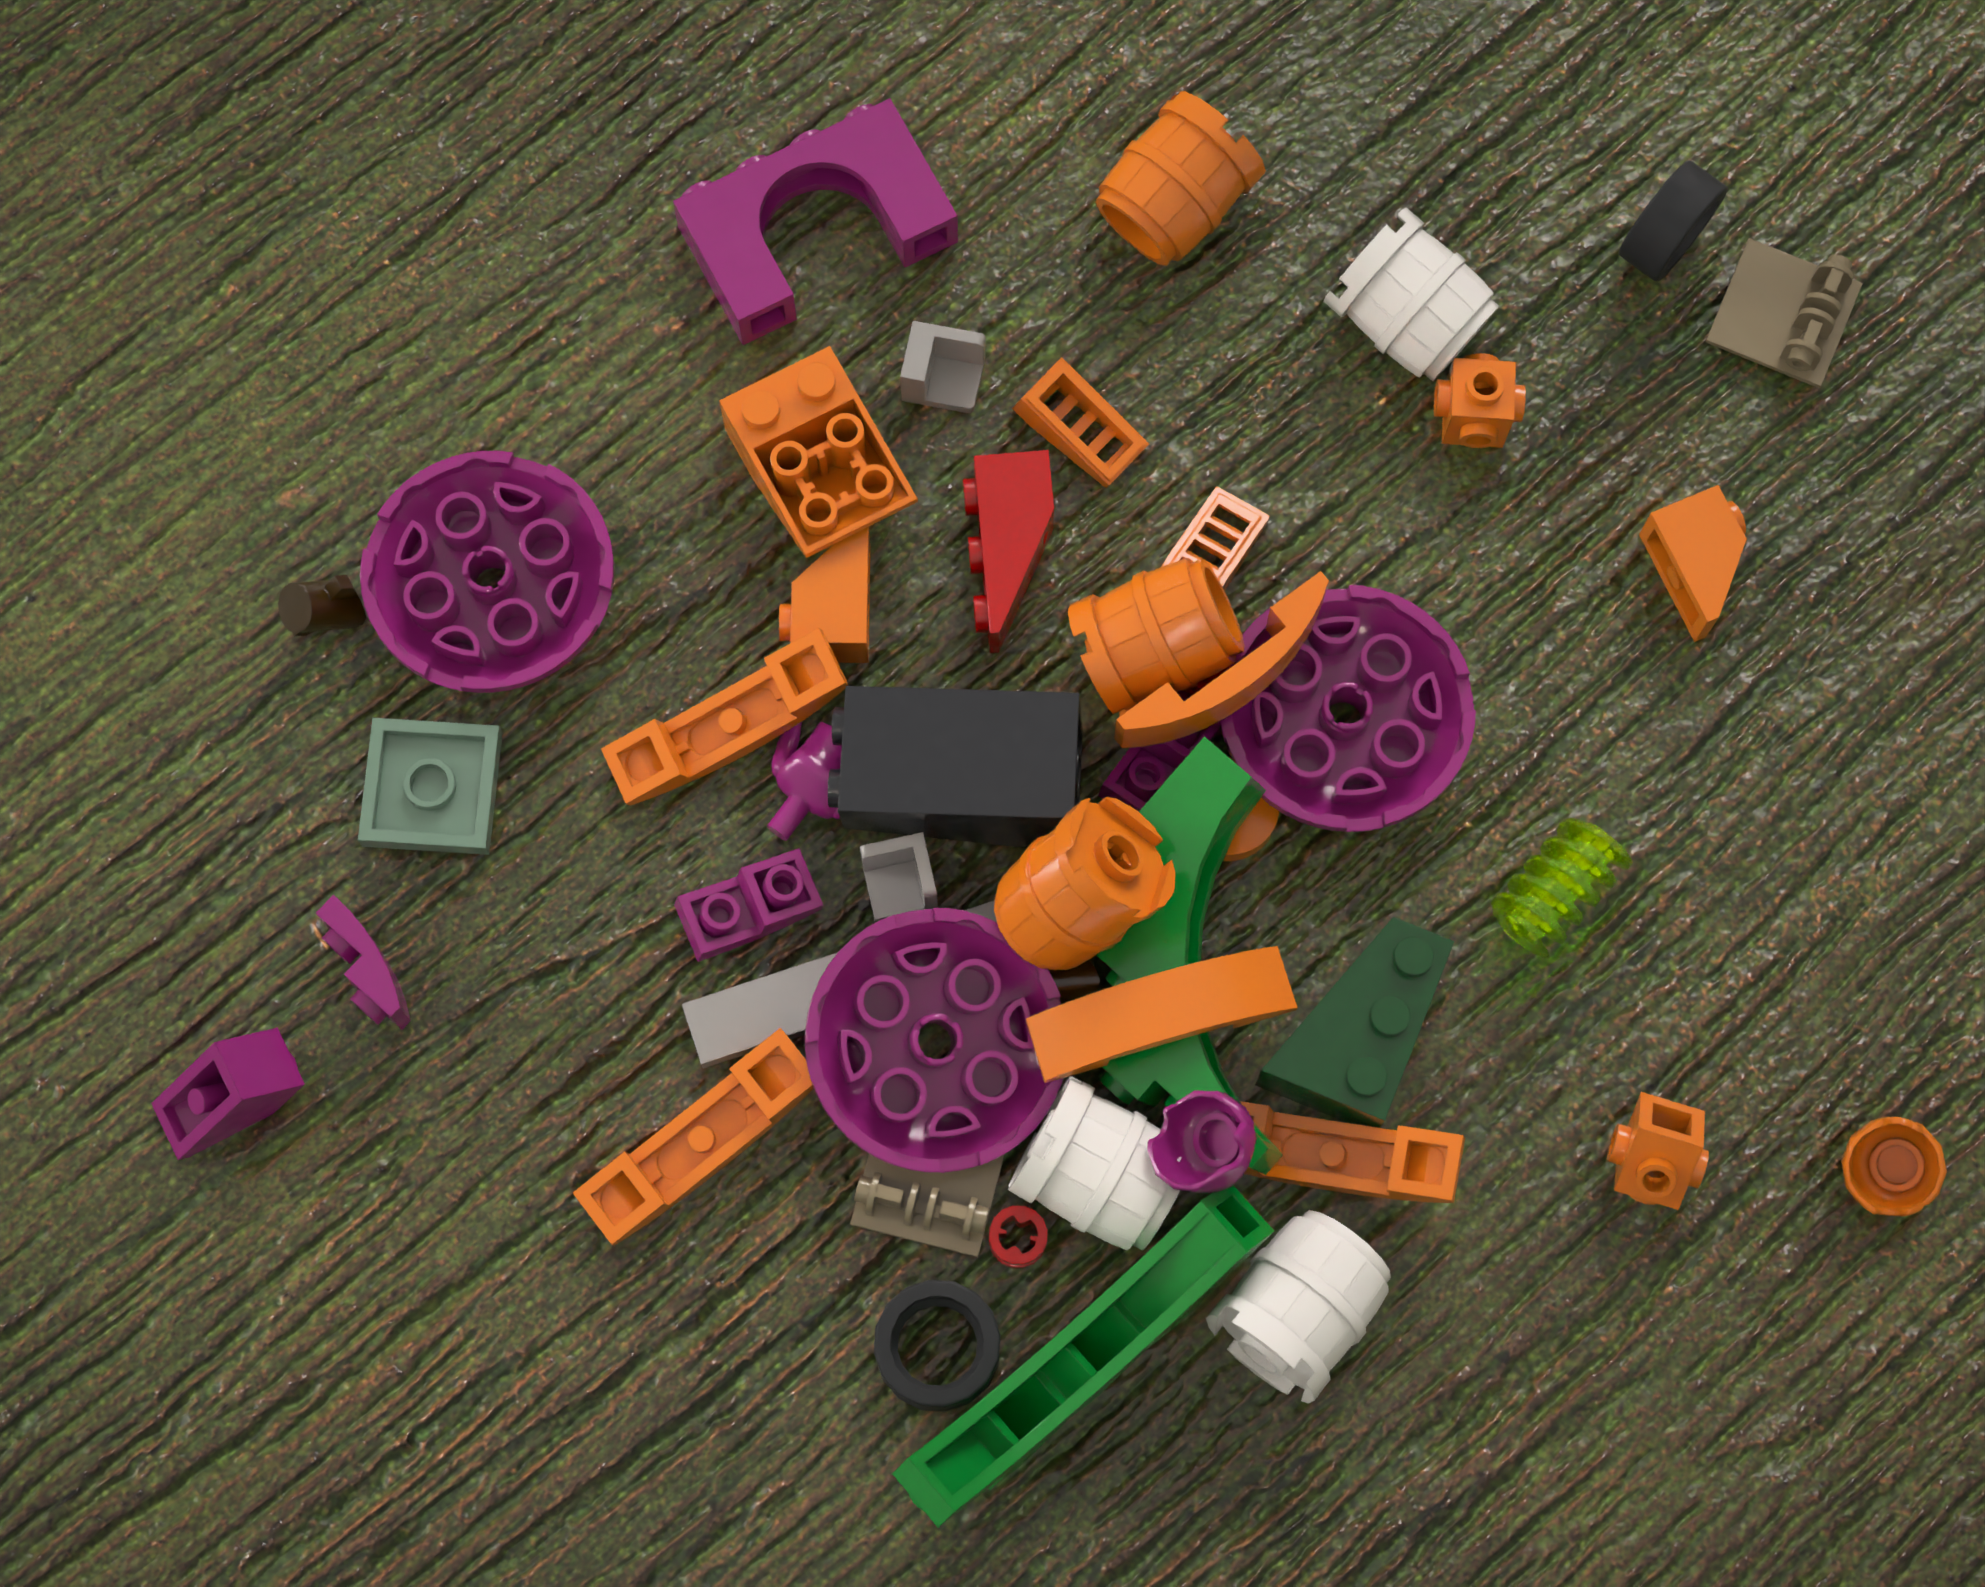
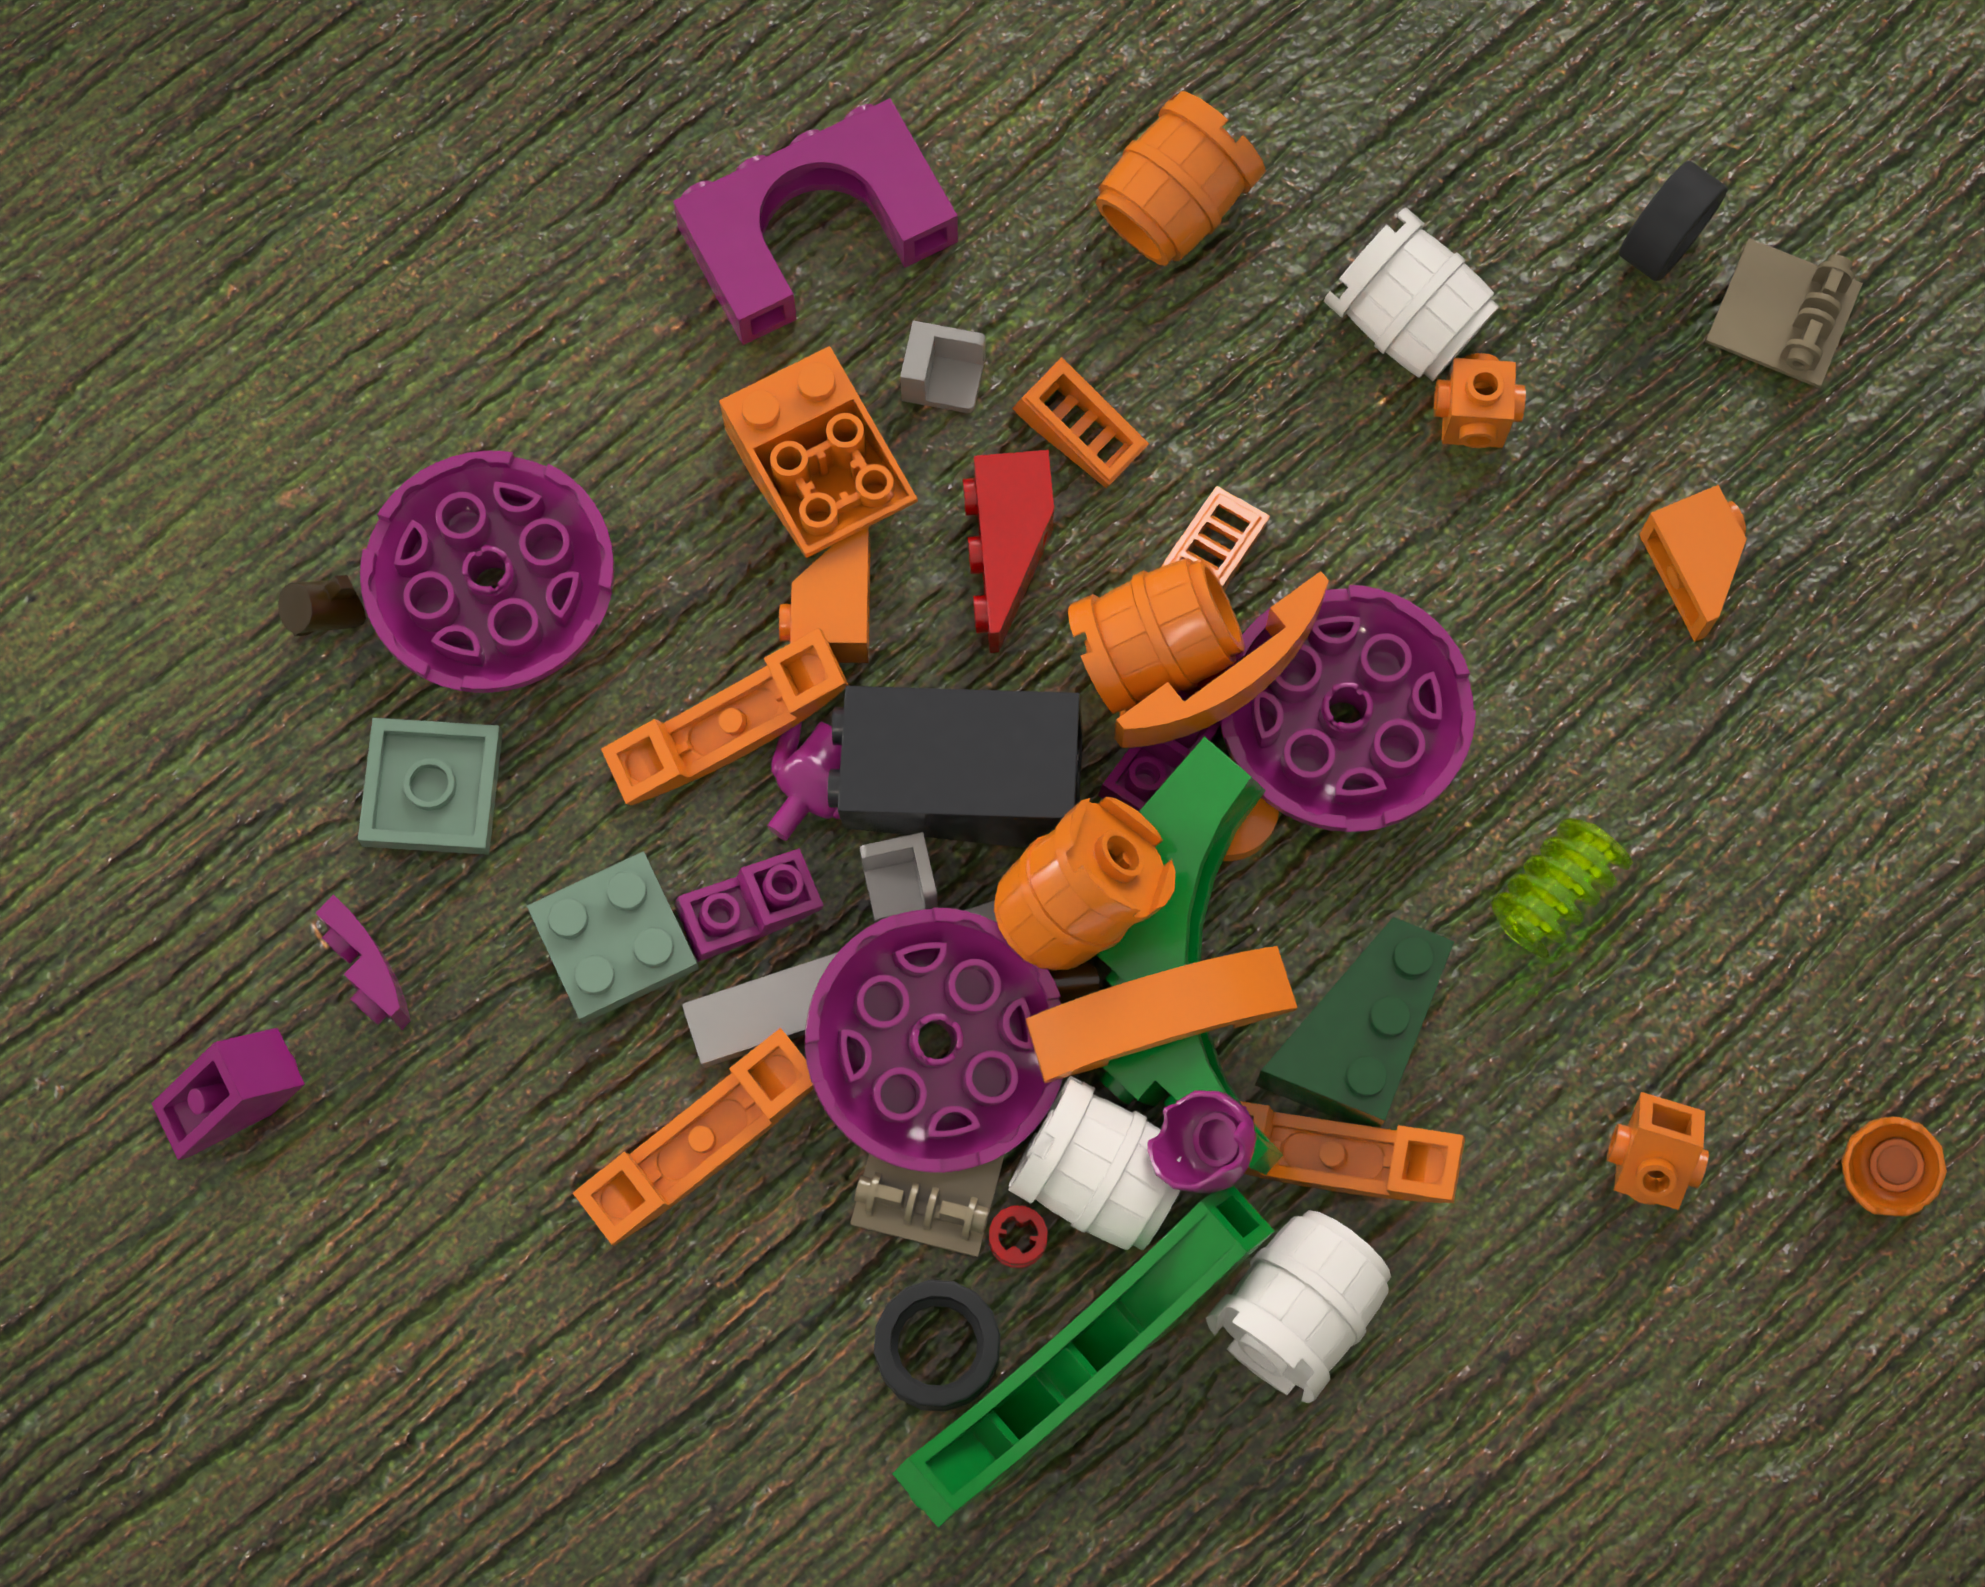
(612, 937): none -> sand green plate

